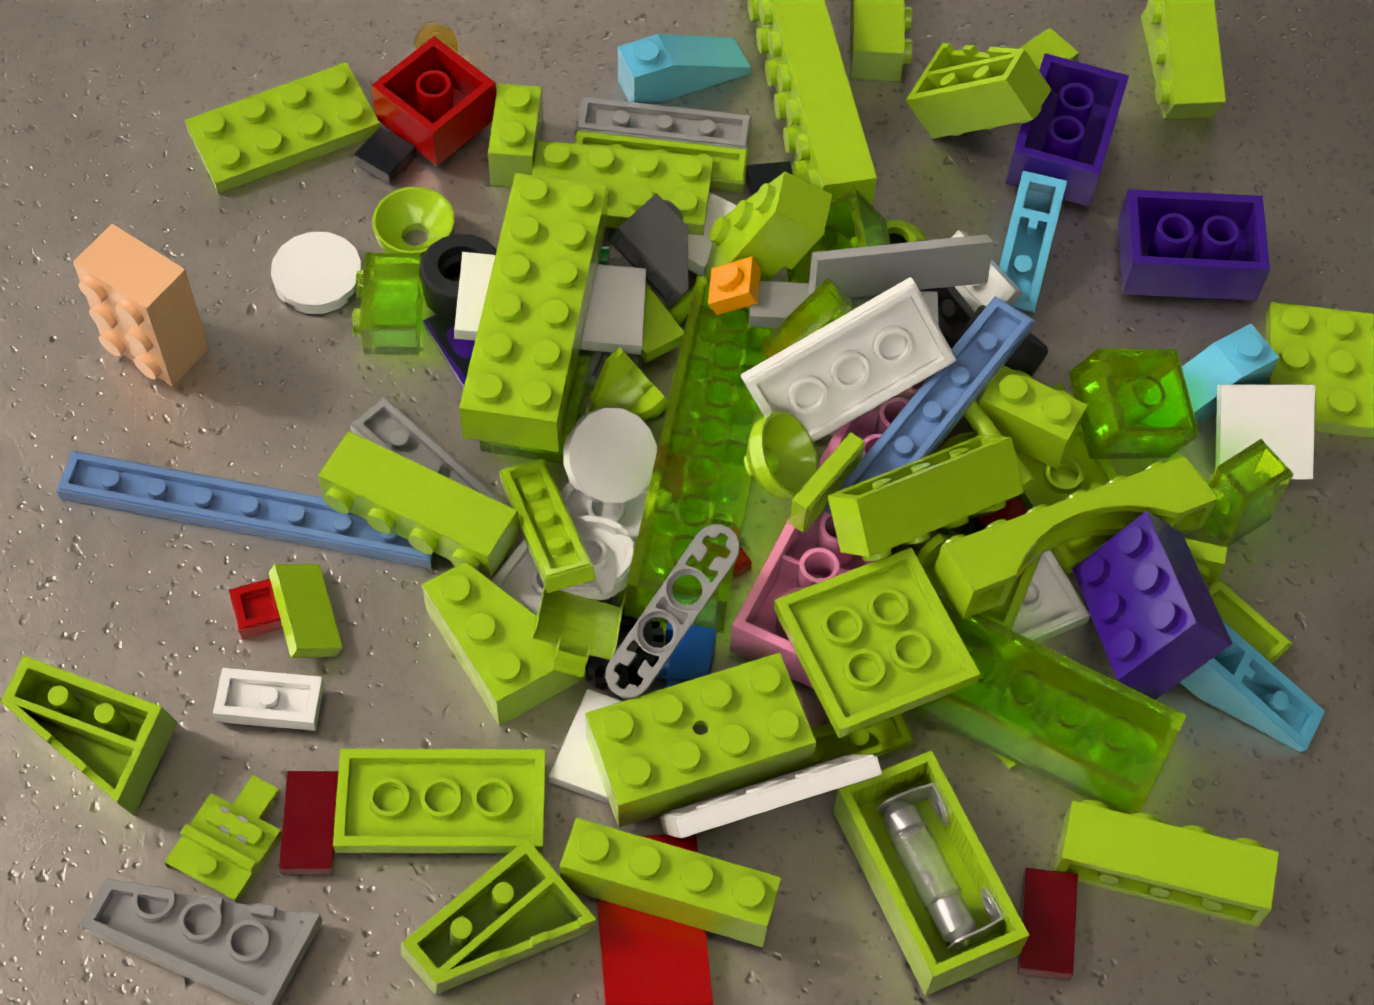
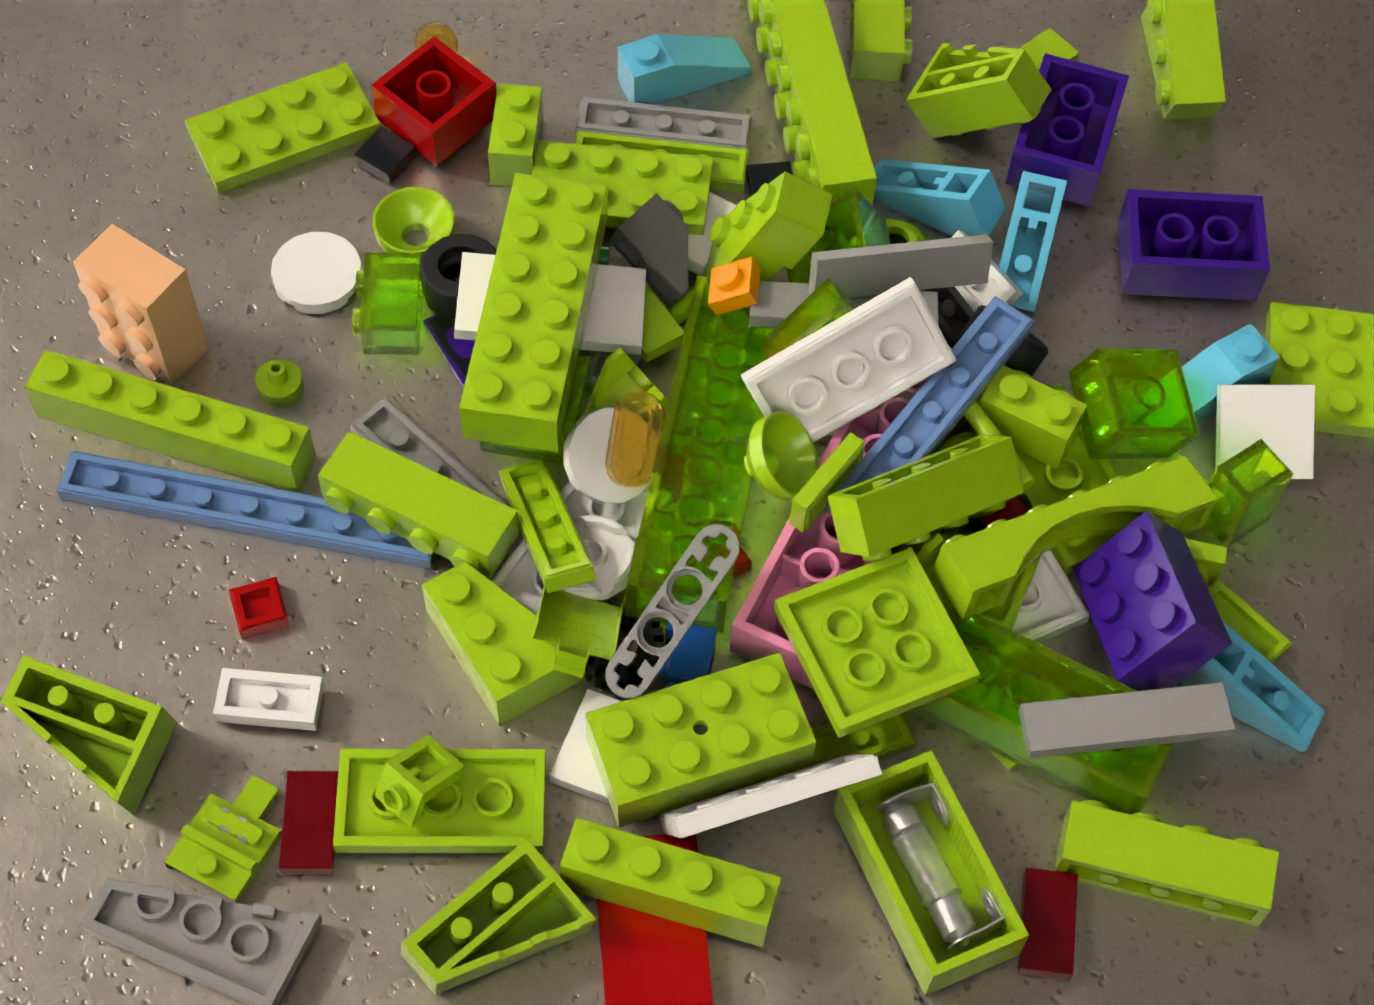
(171, 421): none -> lime brick
(279, 382): none -> lime tile
(305, 610): lime tile -> none
(416, 778): none -> lime bracket
(634, 439): none -> clear yellow tile
(940, 195): none -> medium azure slope
(1126, 720): none -> light grey tile

